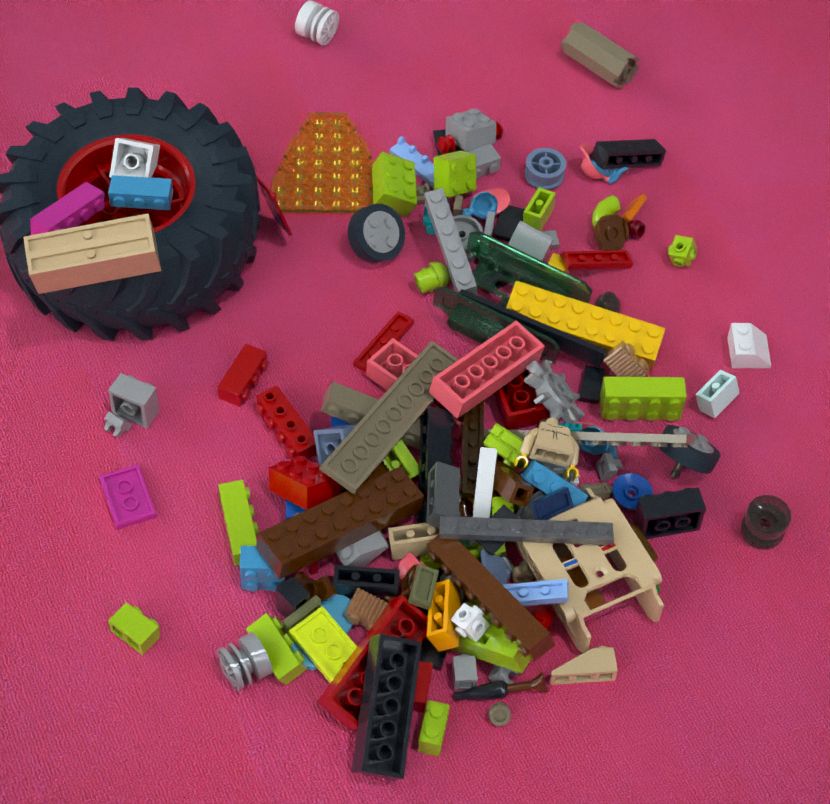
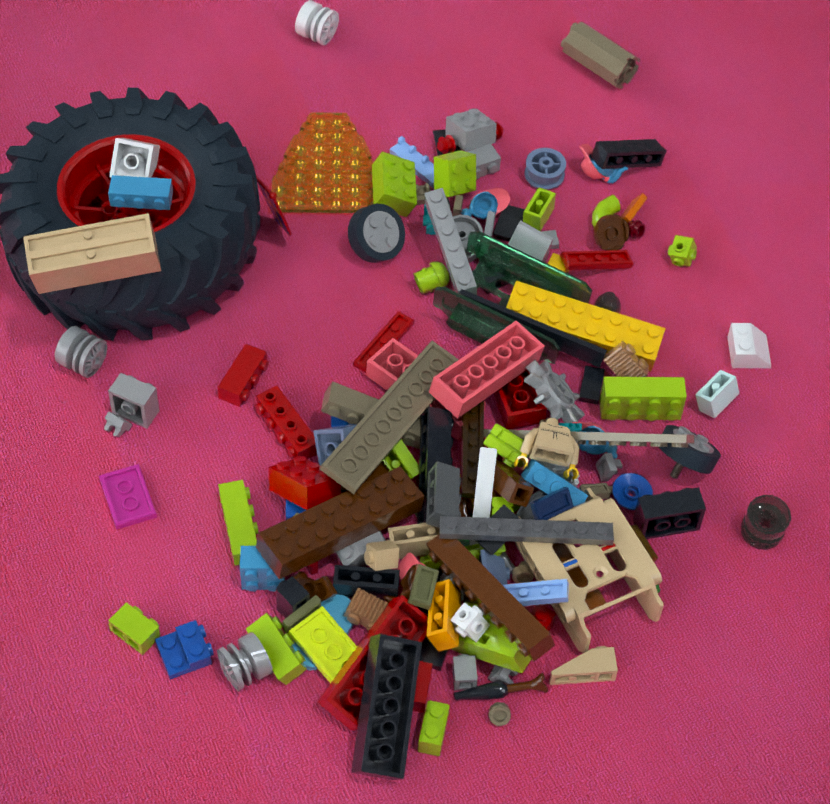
(69, 210): dark pink brick -> none
(80, 351): none -> light grey wheel
(185, 649): none -> blue plate
(381, 555): none -> tan brick

